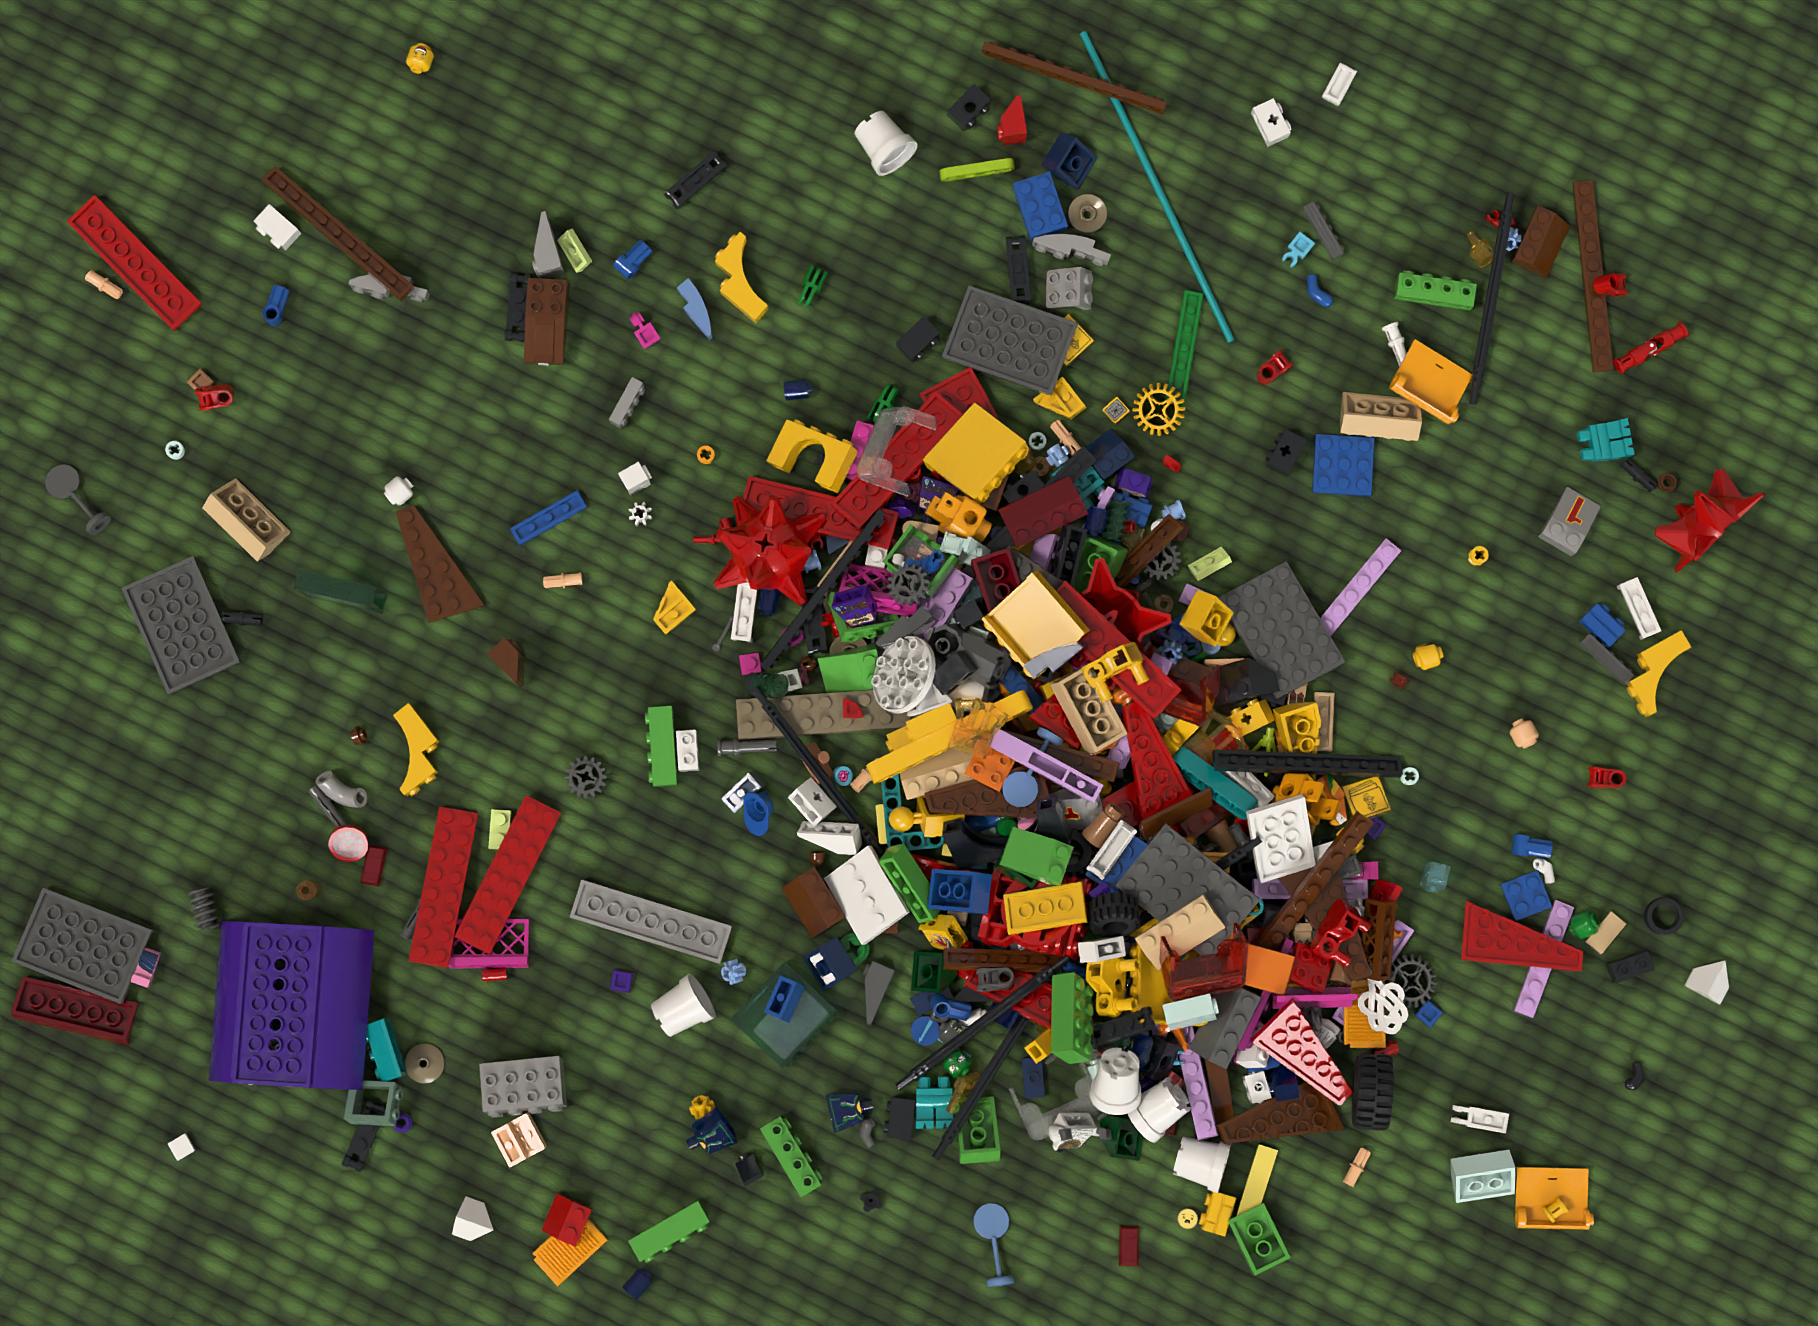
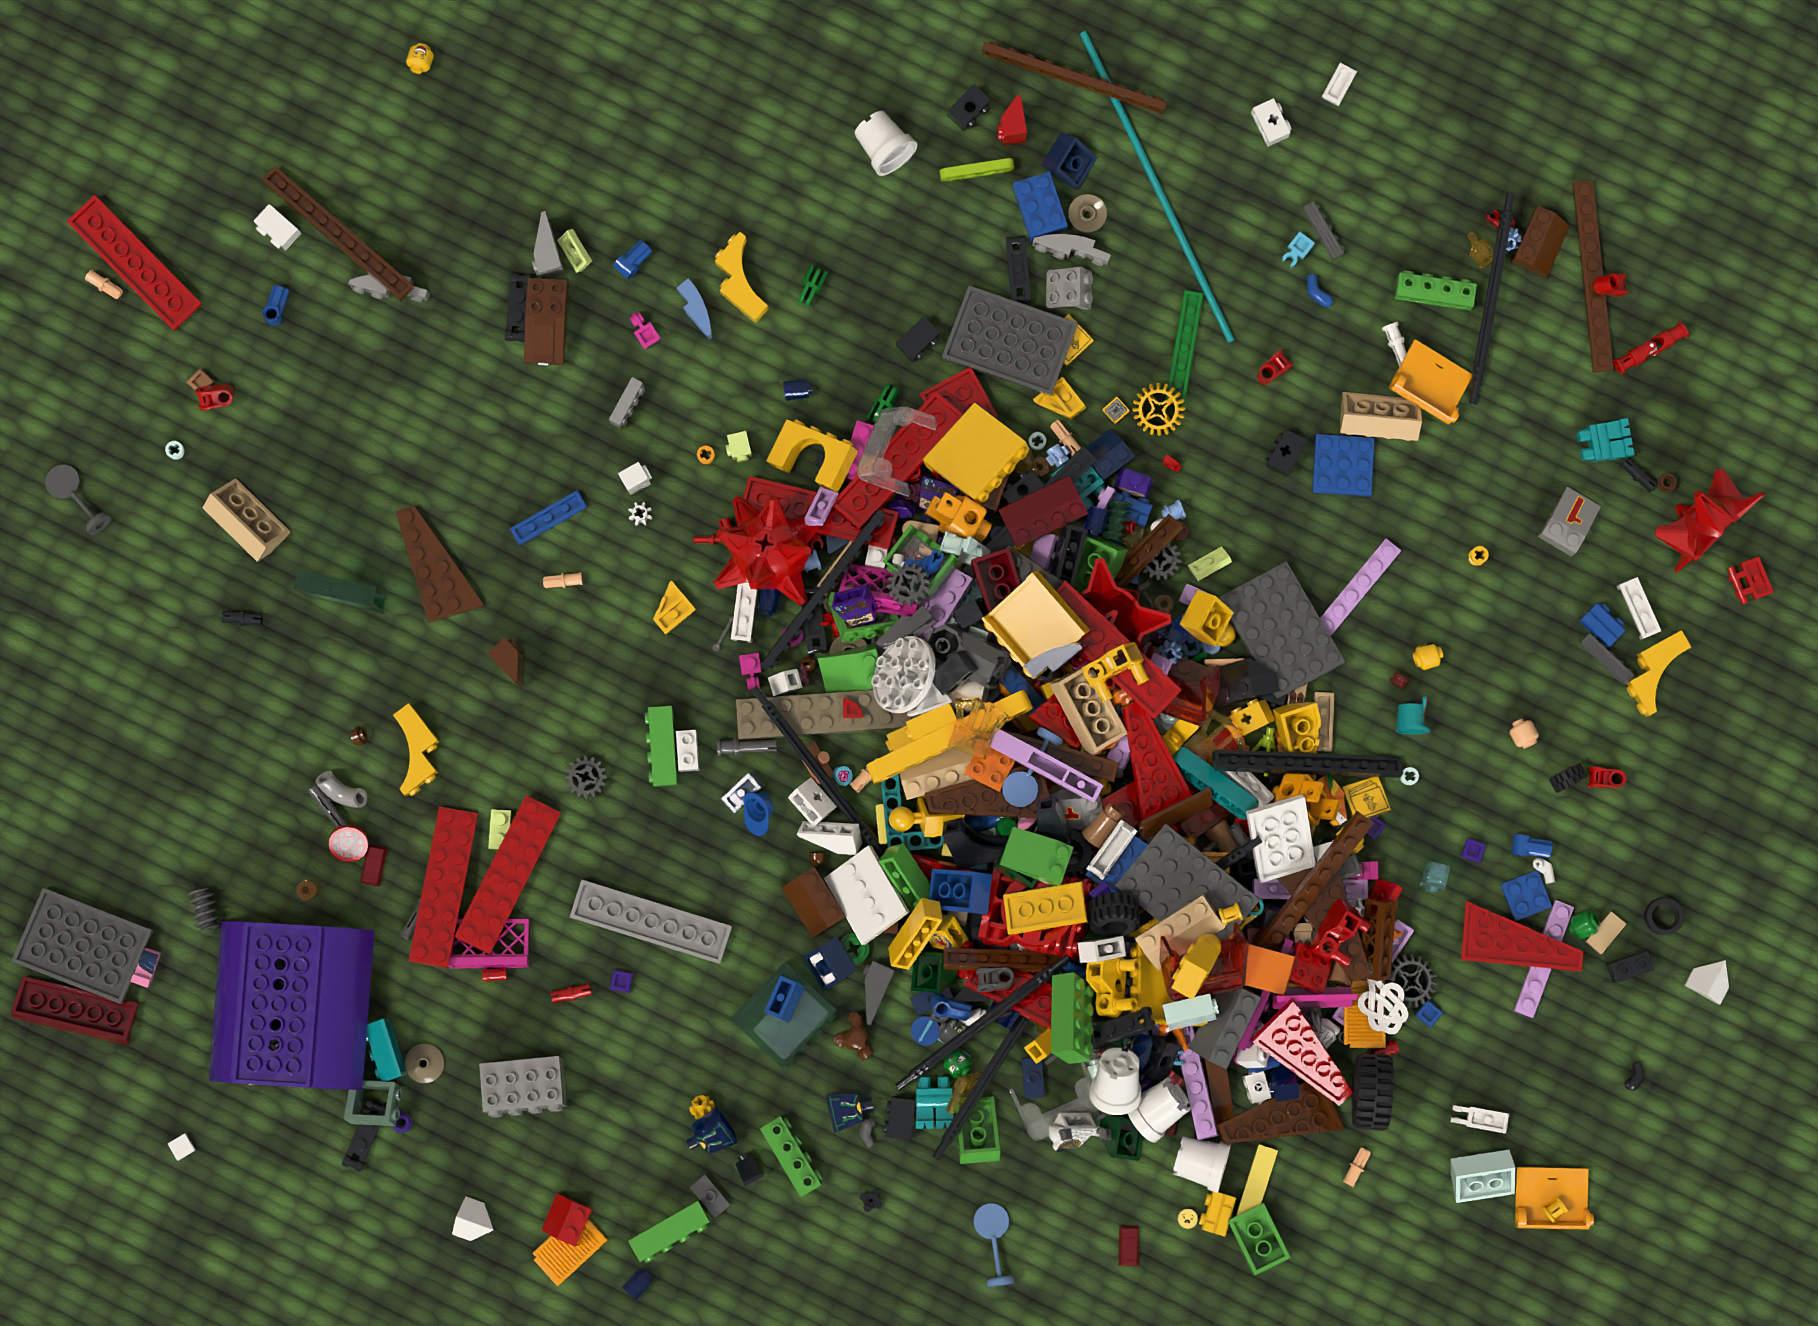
(181, 625): dark grey plate -> none
(398, 490): white head -> none
(519, 1139): light nougat slope -> none
(571, 993): none -> red pin
(683, 1006): white piece -> none
(696, 179): black plate -> none
(710, 1196): none -> dark grey plate
(733, 971): light blue gear -> none
(738, 446): none -> yellowish green brick
(770, 684): clear green piece -> none
(820, 507): none -> lavender slope
(855, 1037): none -> reddish brown animal
(915, 933): none -> yellow brick
(1196, 966): none -> yellow brick
(1230, 913): none -> yellow bush
(1412, 718): none -> teal hat
(1473, 850): none -> dark purple tile
(1568, 777): none -> black tyre
(1755, 578): none -> red plate

